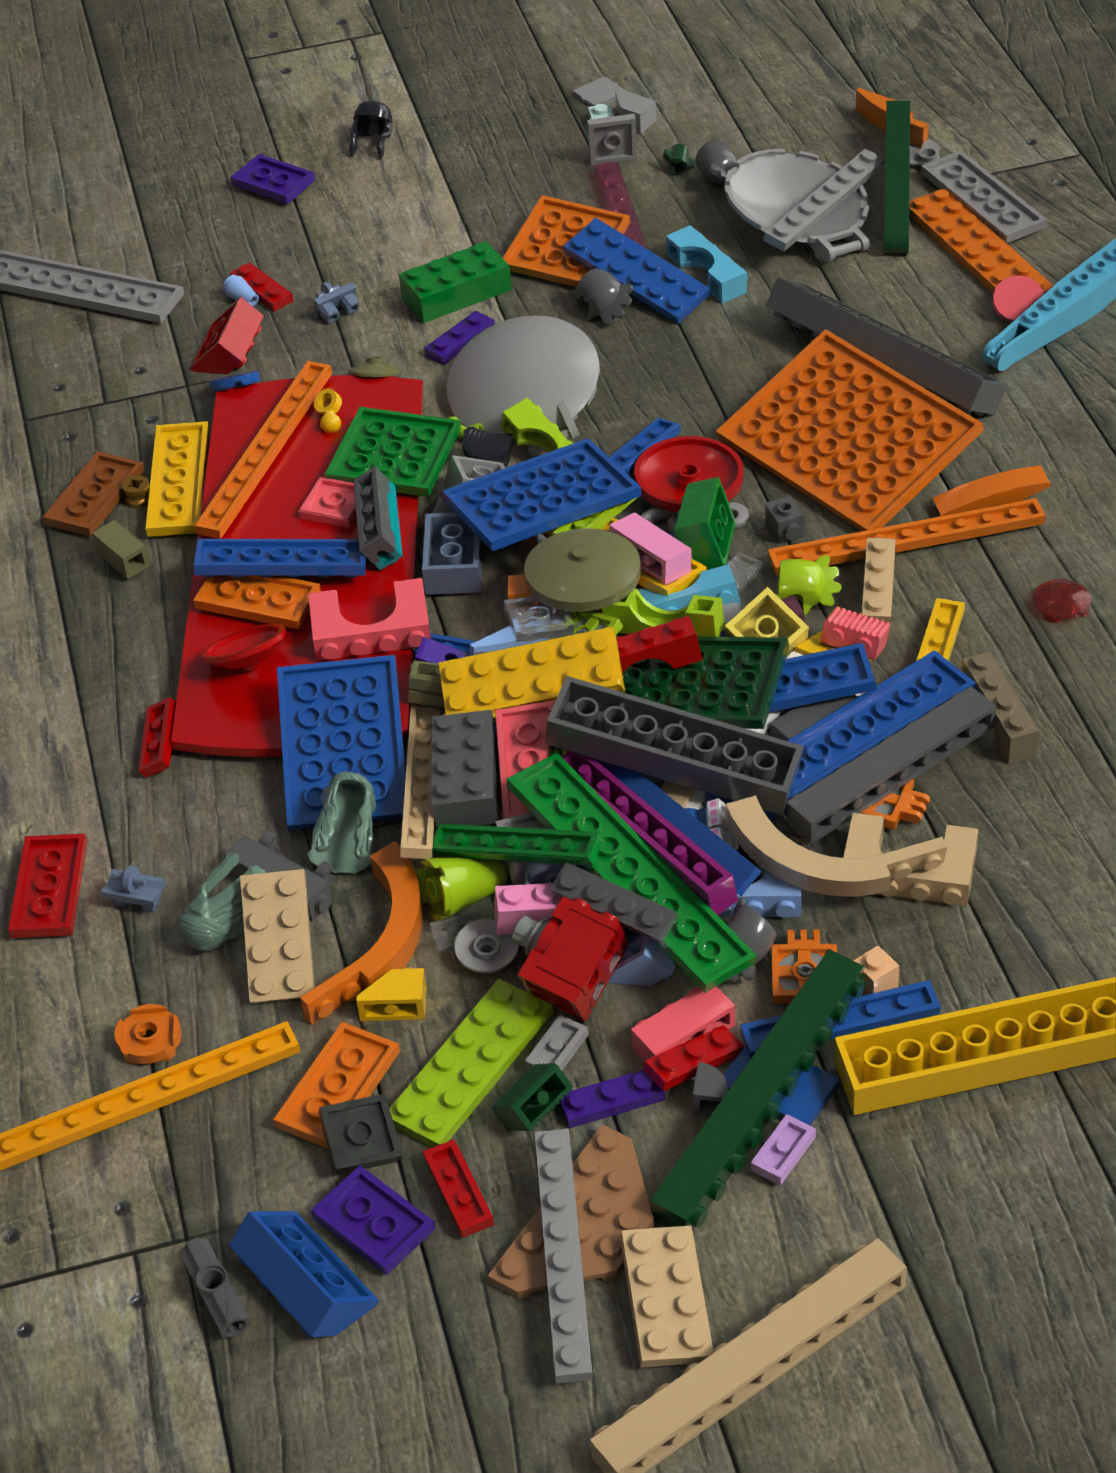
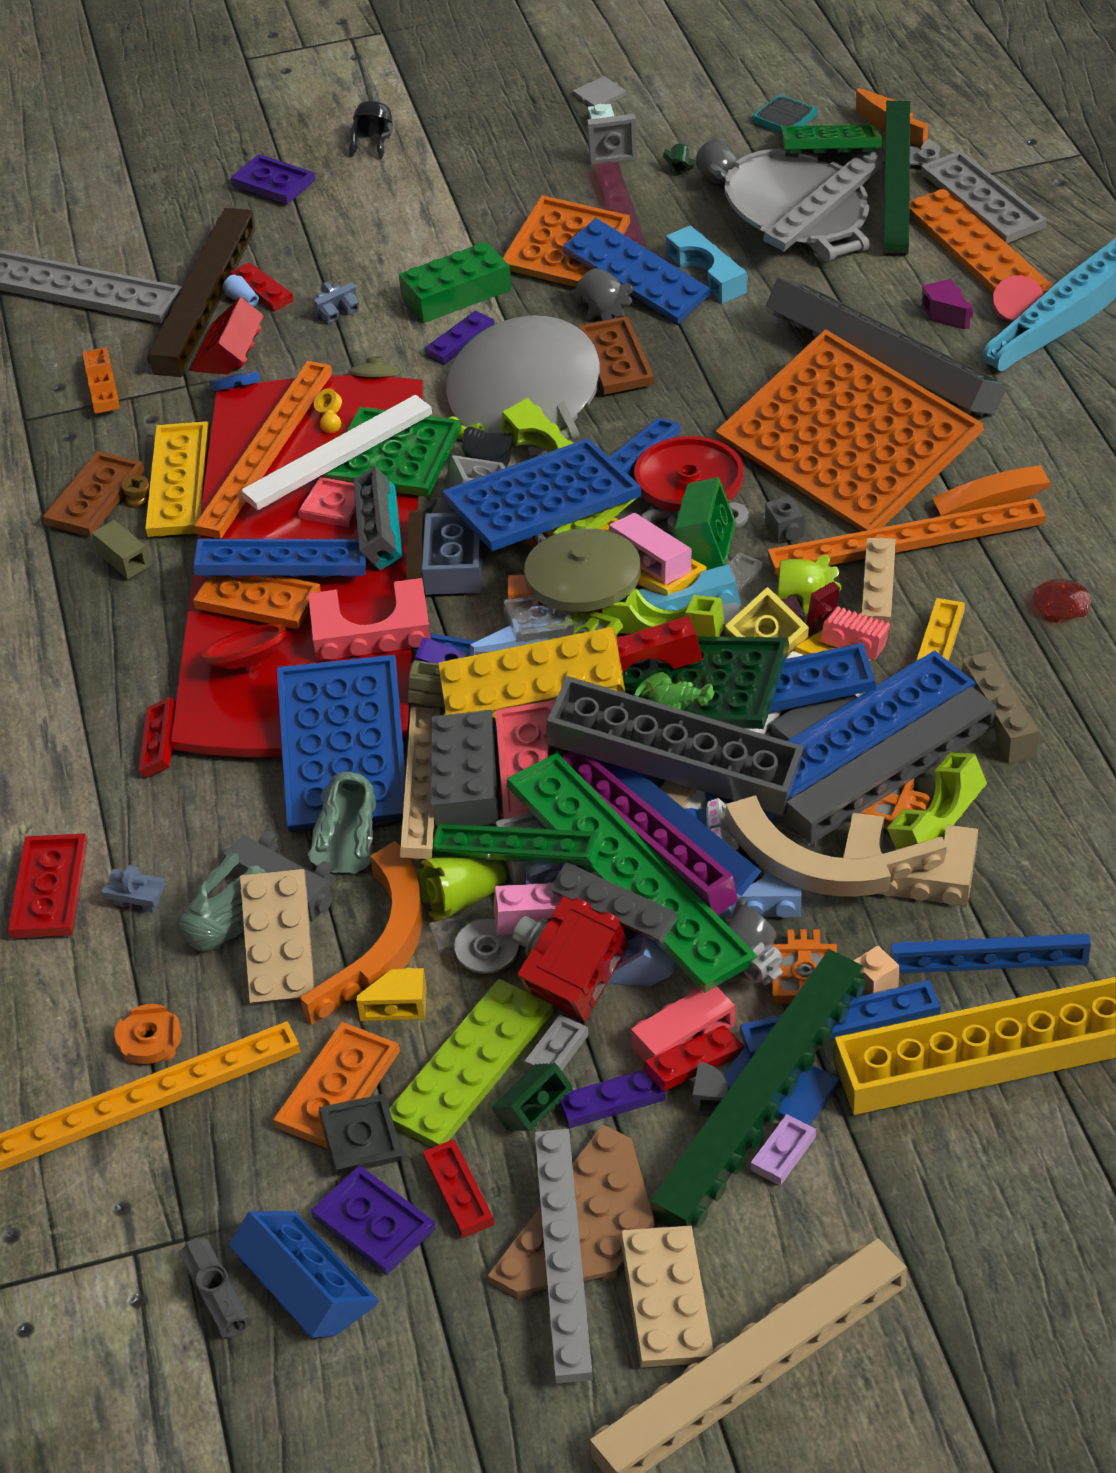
(101, 380): none -> orange slope
(201, 293): none -> dark brown brick
(336, 452): none -> white tile
(415, 544): none -> dark brown beam
(619, 354): none -> dark orange plate
(640, 106): light grey slope -> none
(680, 695): none -> bright green animal
(766, 965): none -> light grey gear
(784, 112): none -> tile
(821, 605): none -> dark red plate
(831, 136): none -> green plate
(946, 304): none -> magenta slope
(956, 786): none -> lime arch
(991, 953): none -> blue plate

